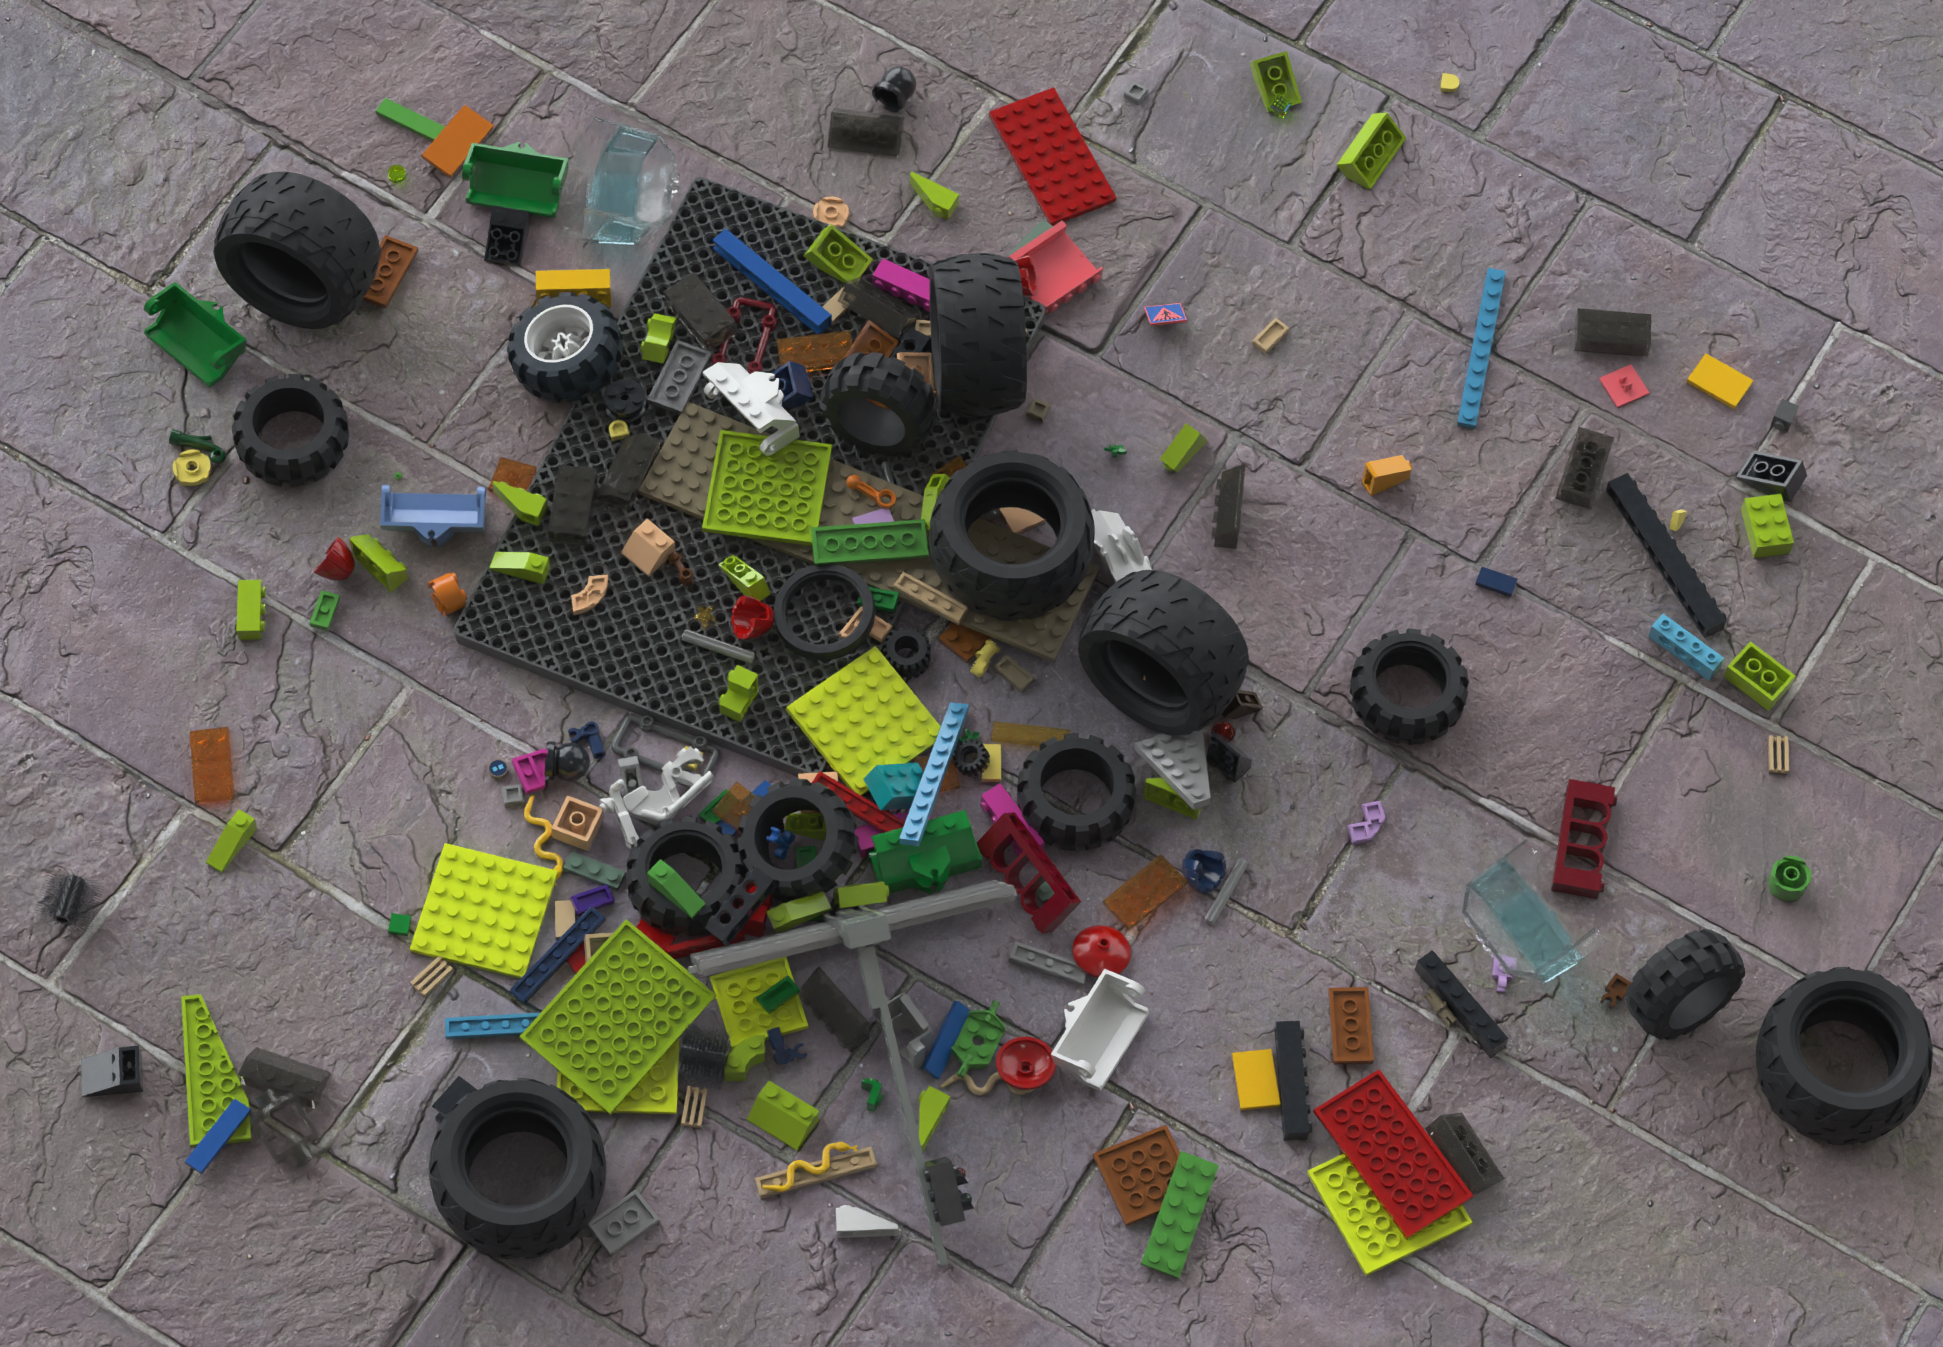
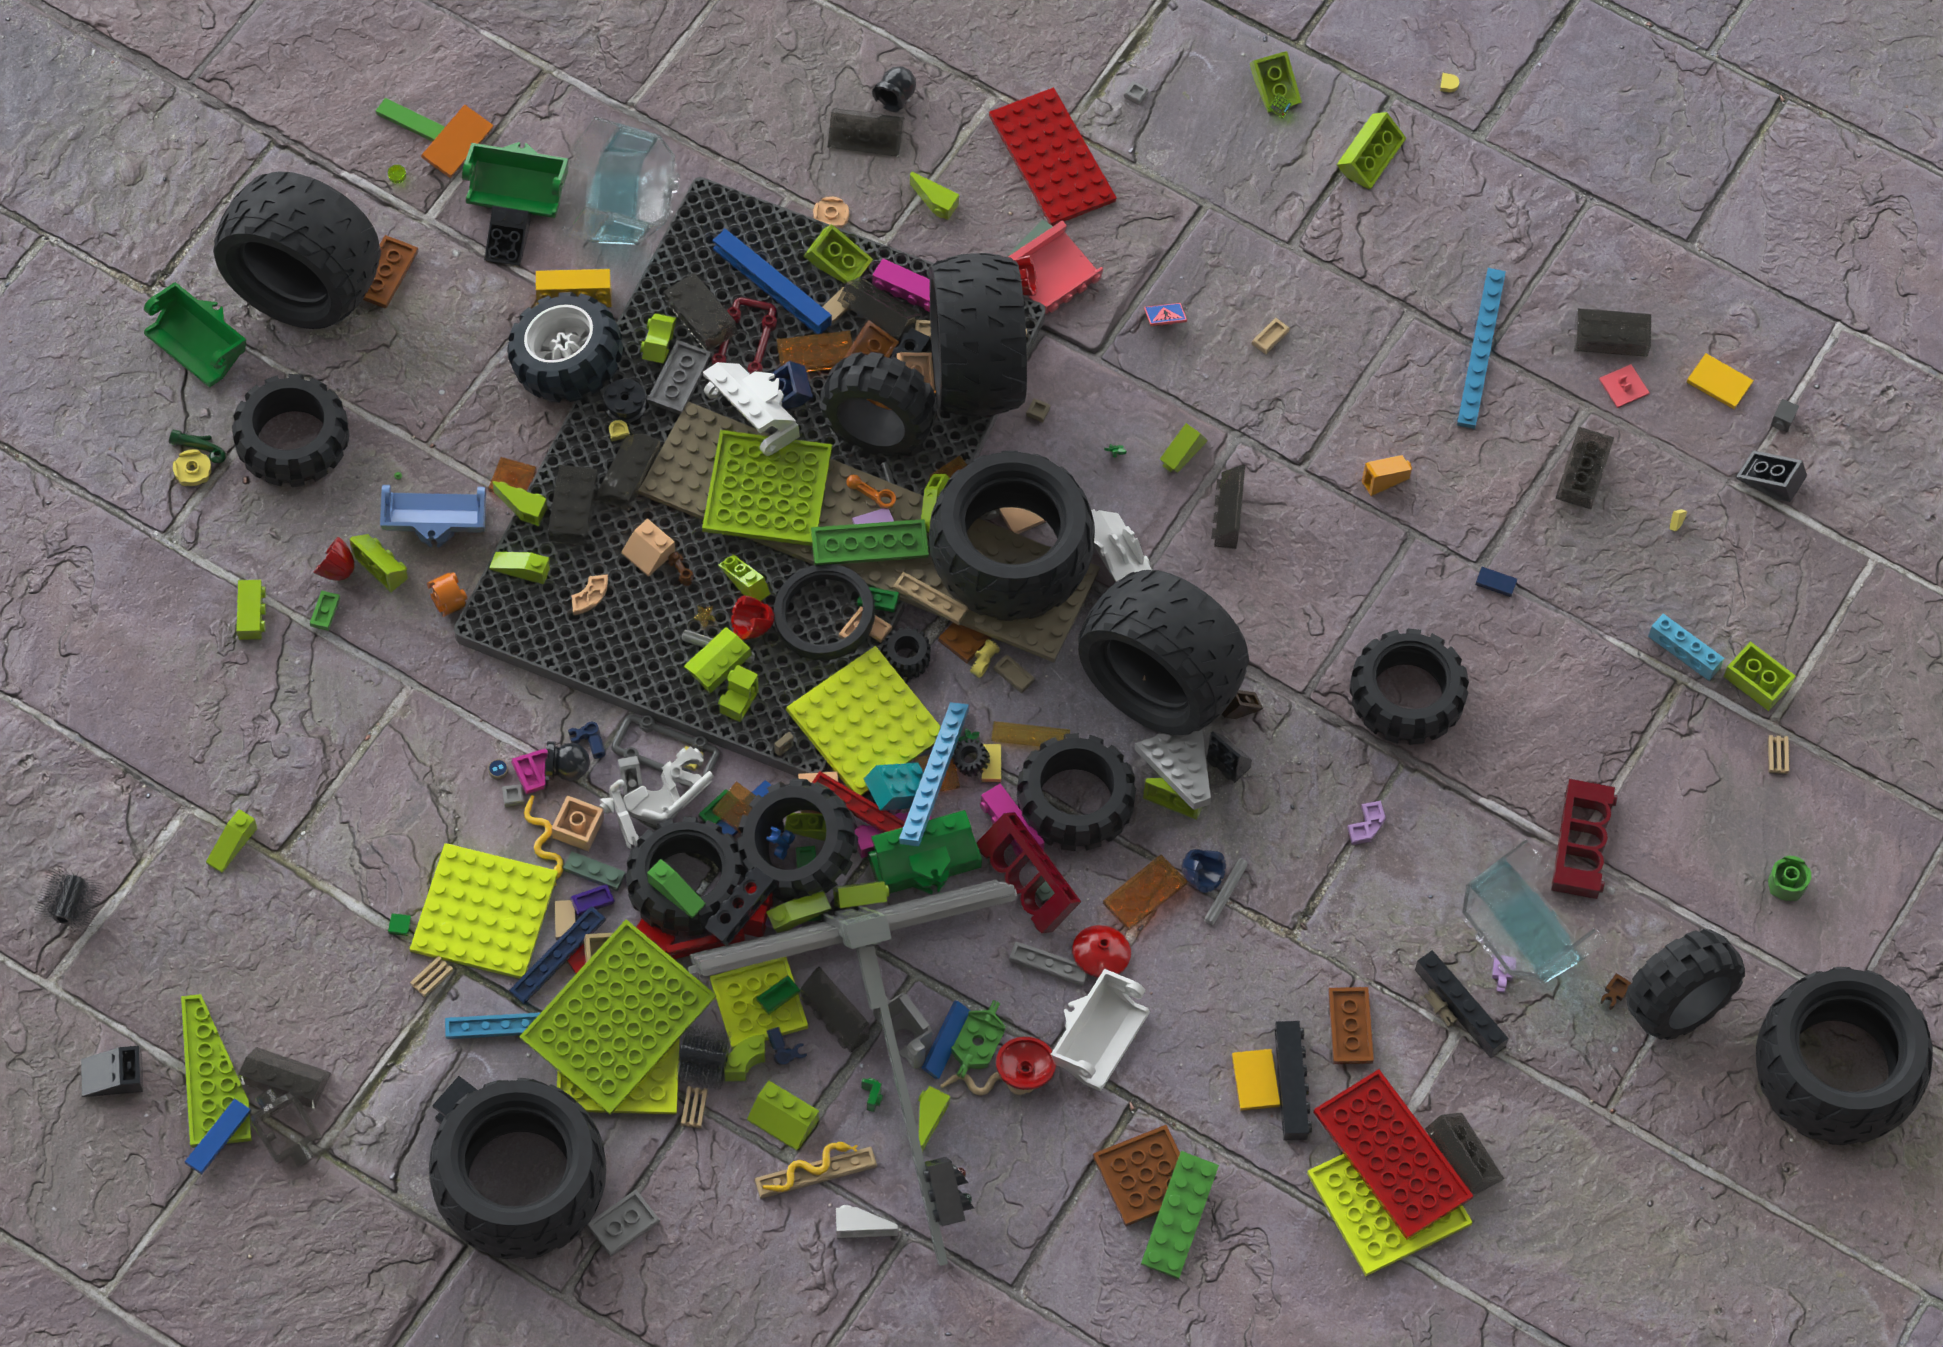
(211, 765): clear orange plate -> none
(717, 659): none -> lime slope
(783, 744): none -> dark tan tile
(1225, 729): clear red plate -> none
(1666, 555): black brick -> none
(1767, 525): lime brick -> none

